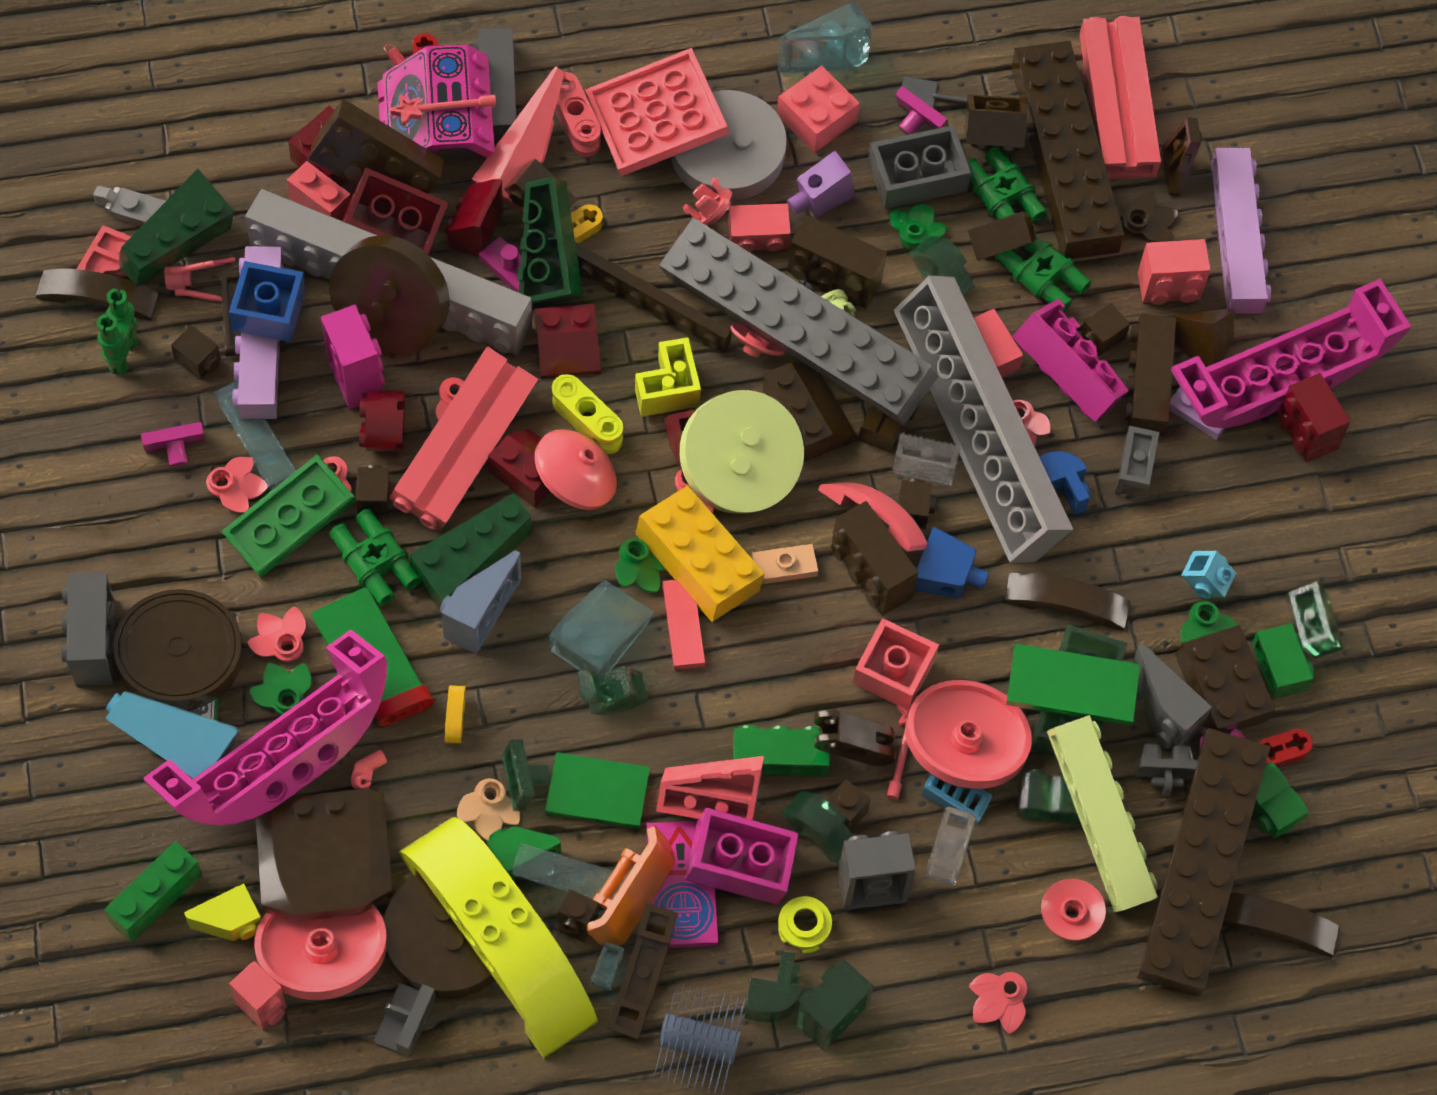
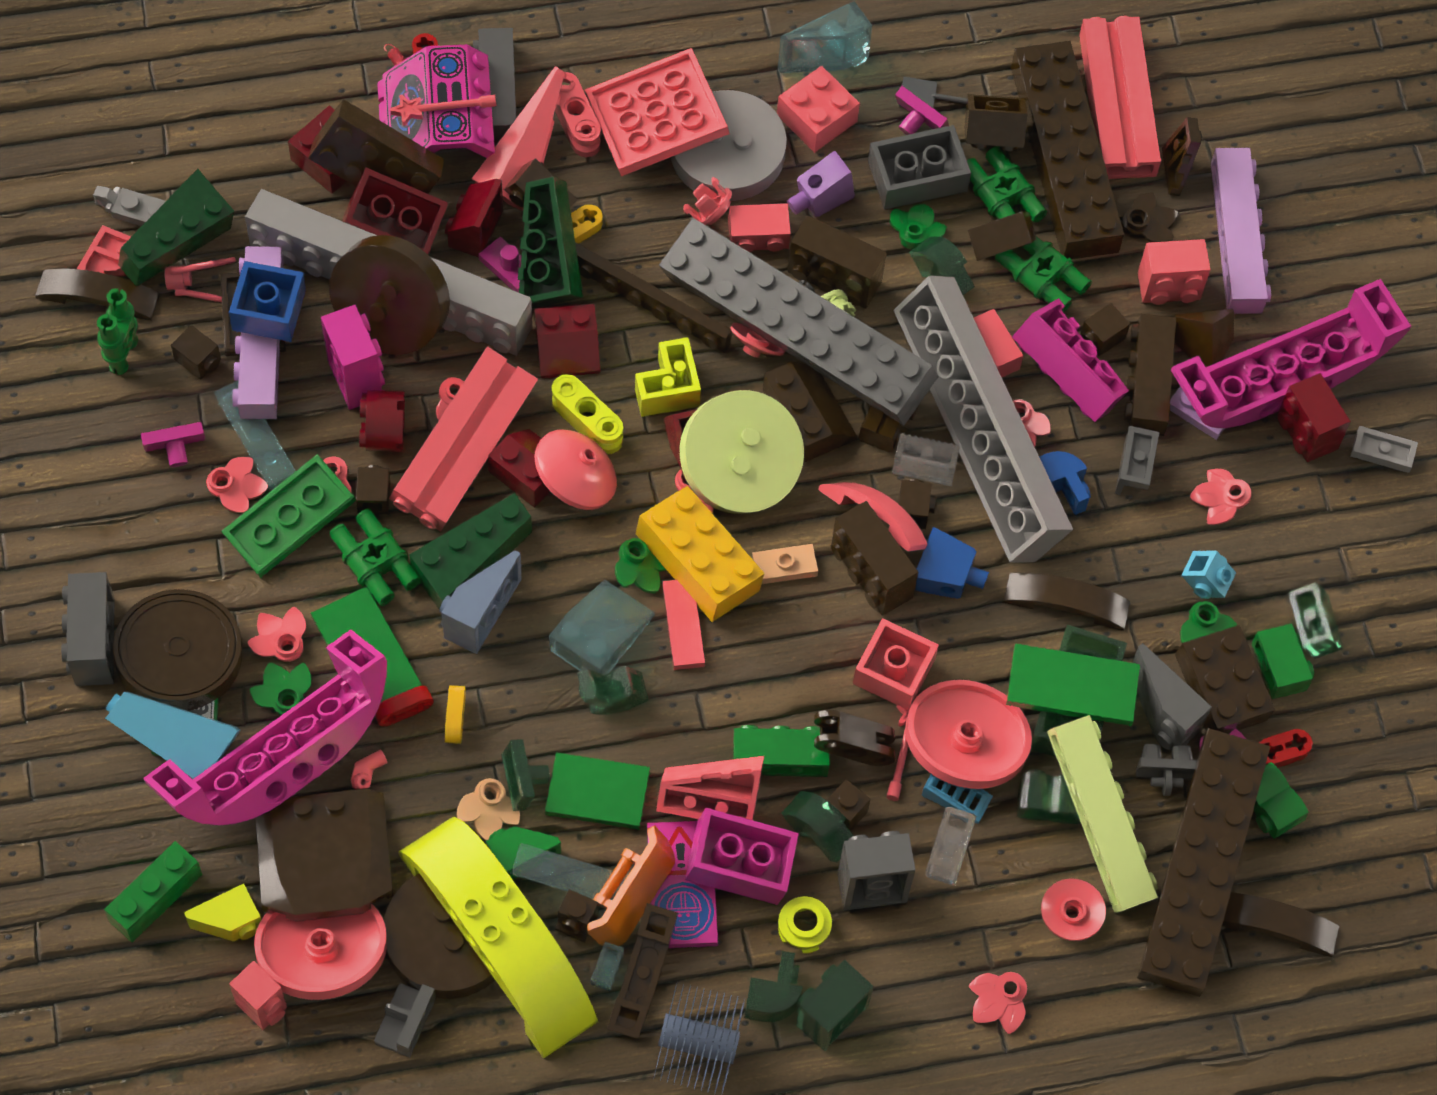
(317, 192): coral brick -> none
(1218, 497): none -> coral plate
(1384, 449): none -> light grey plate

